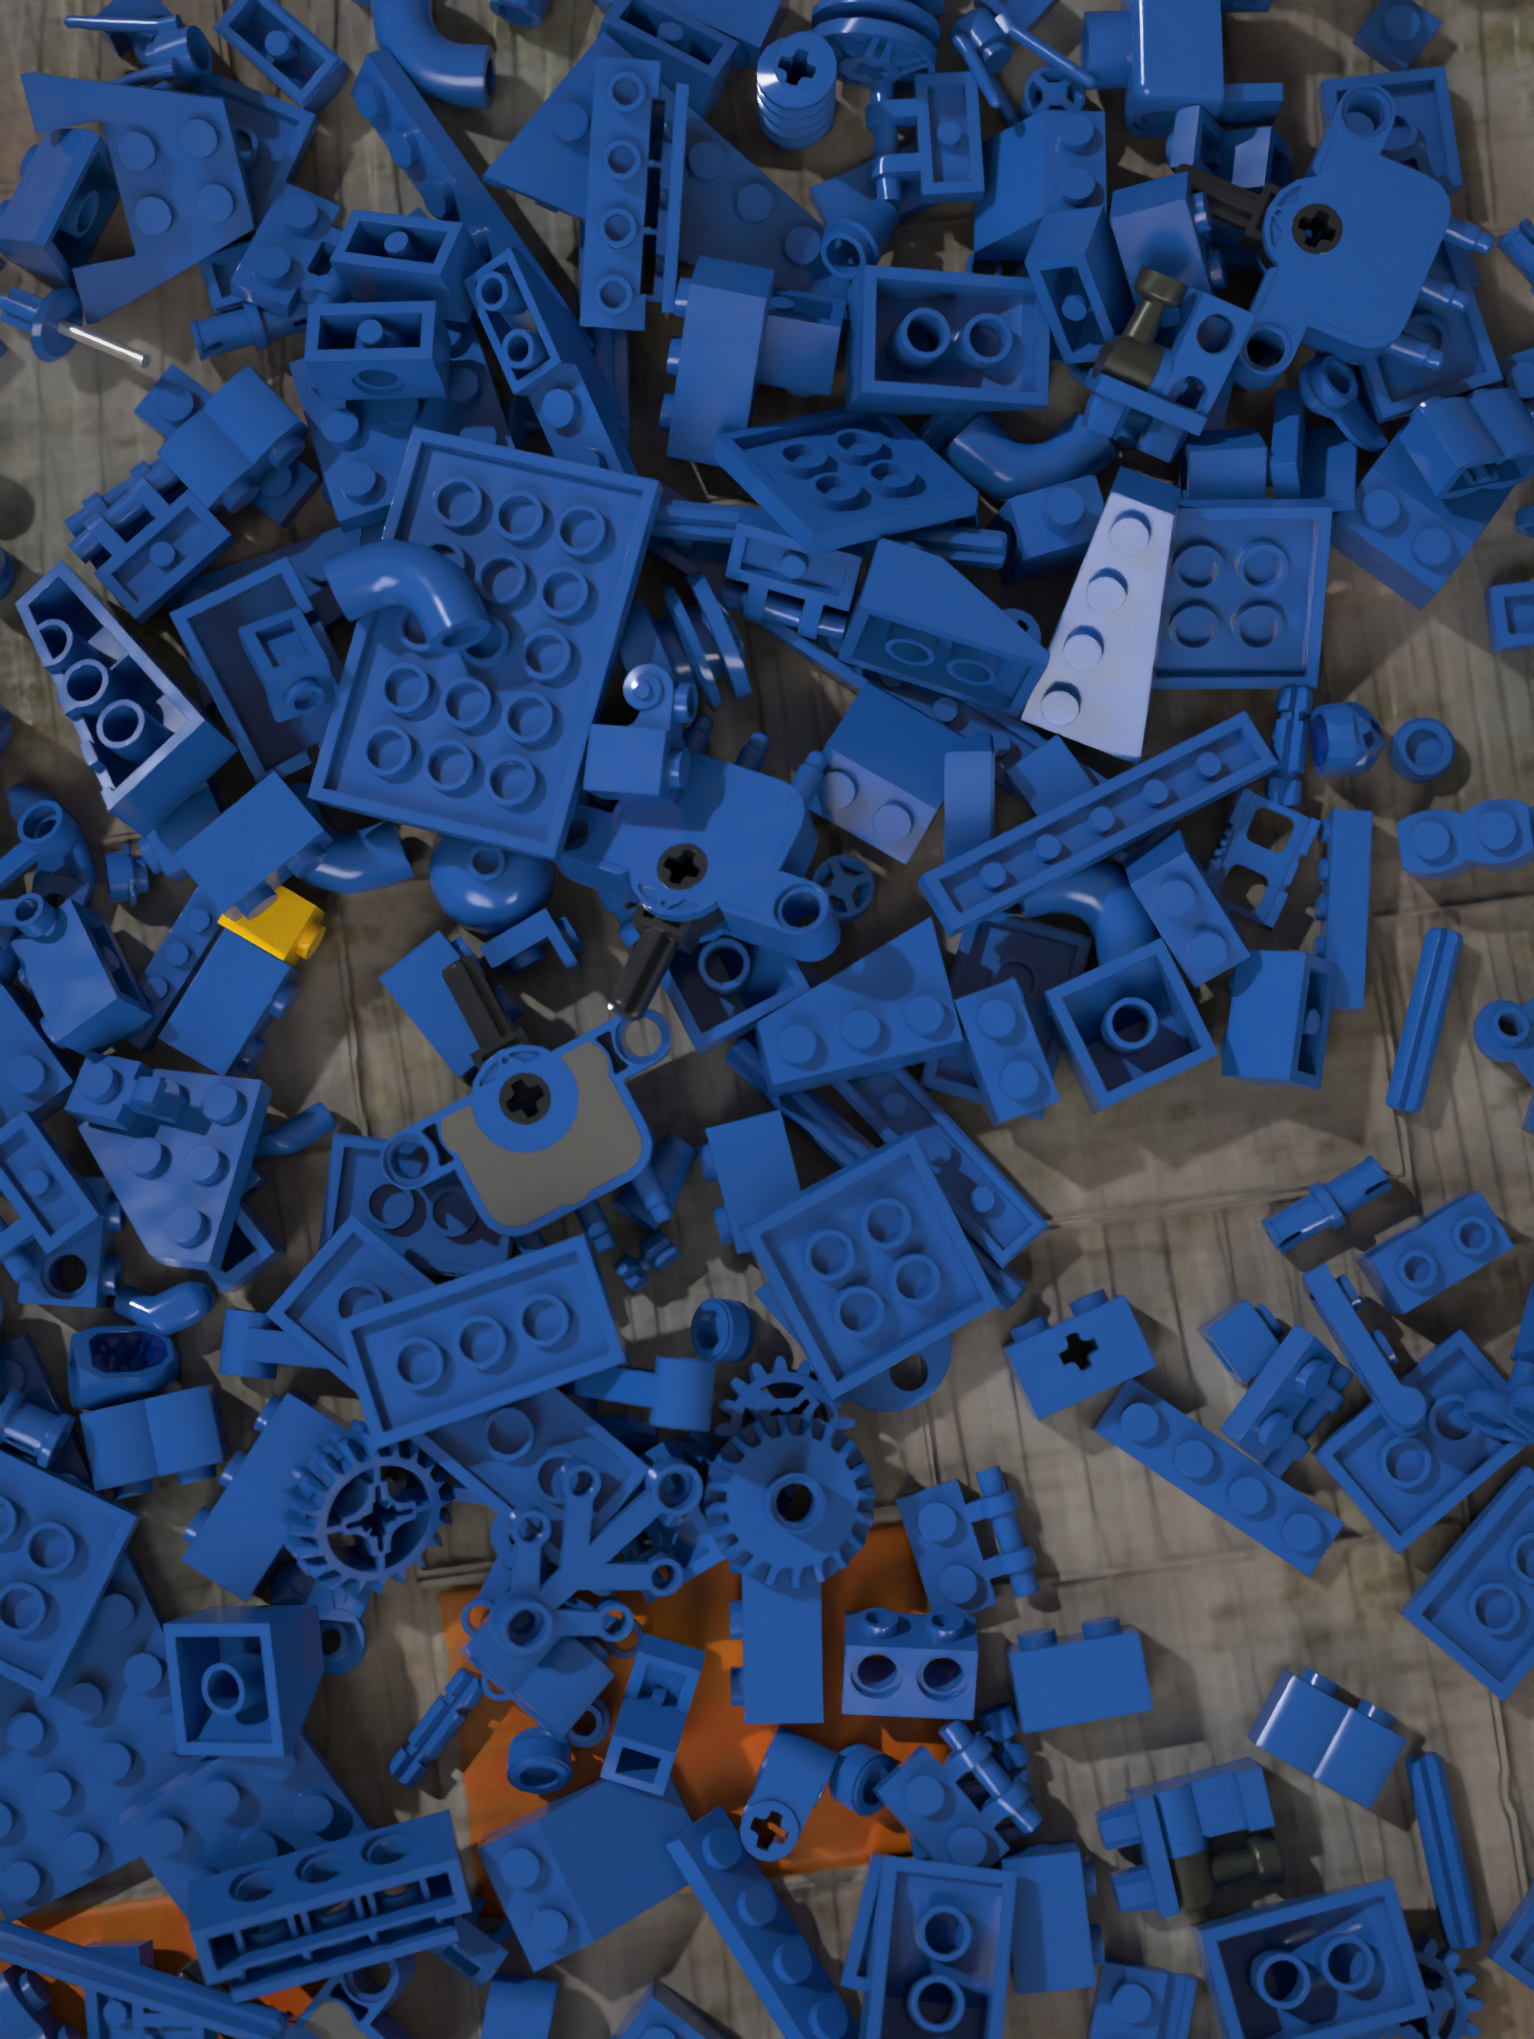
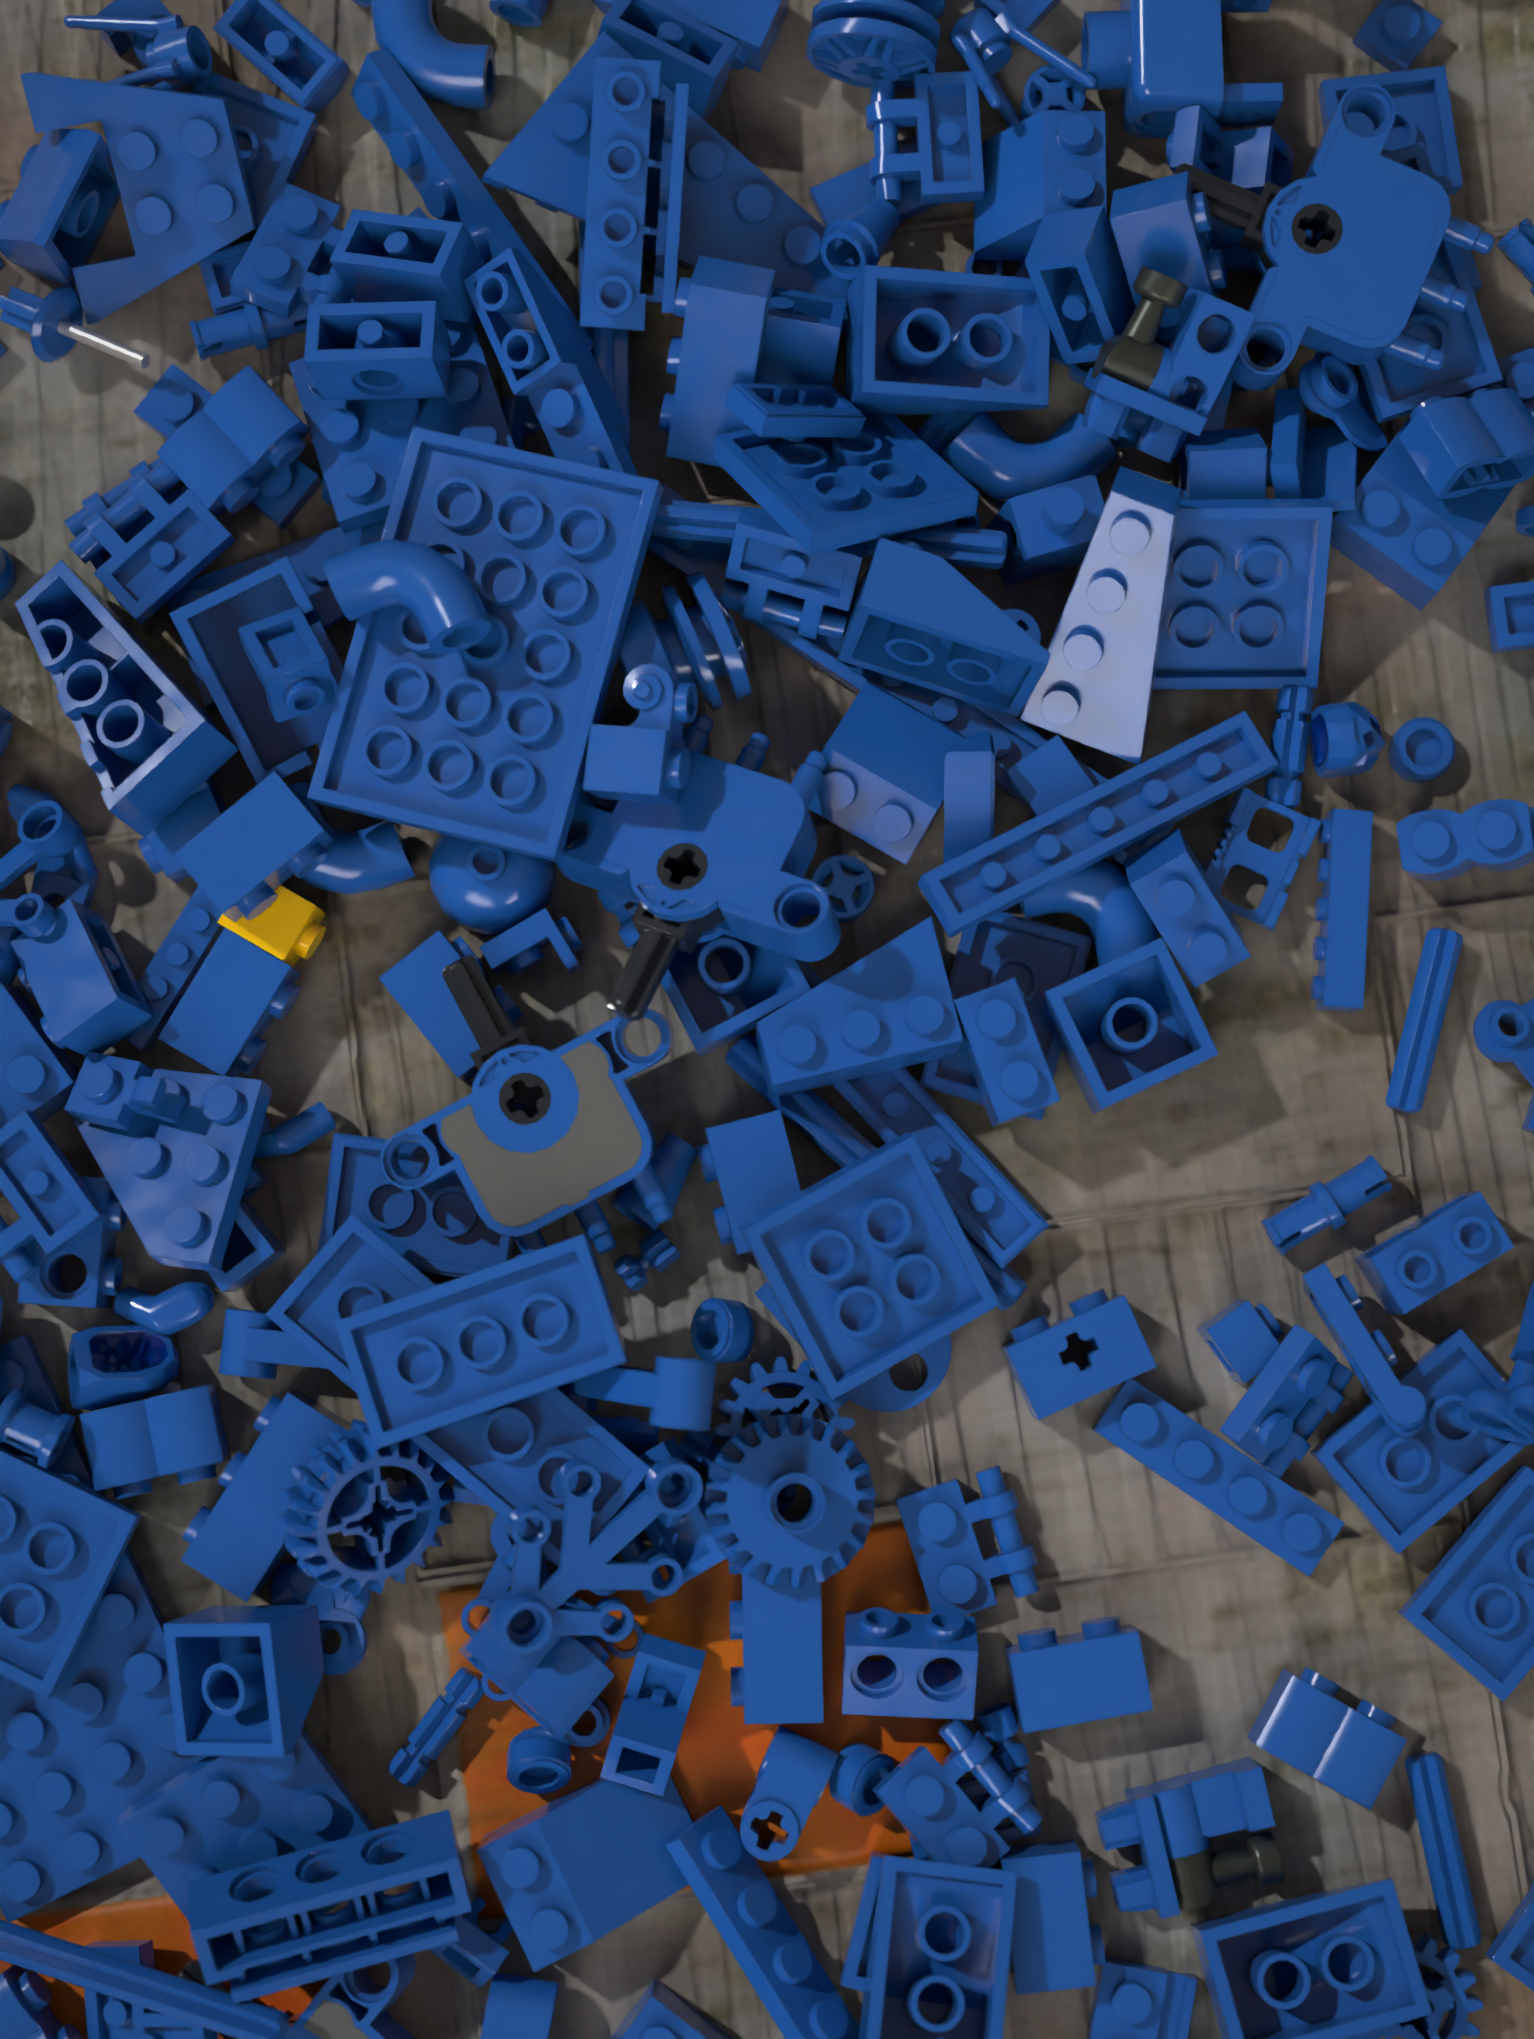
(125, 875): blue plate -> none
(794, 411): none -> blue plate
(796, 90): blue piece -> none
(1278, 1019): blue brick -> none

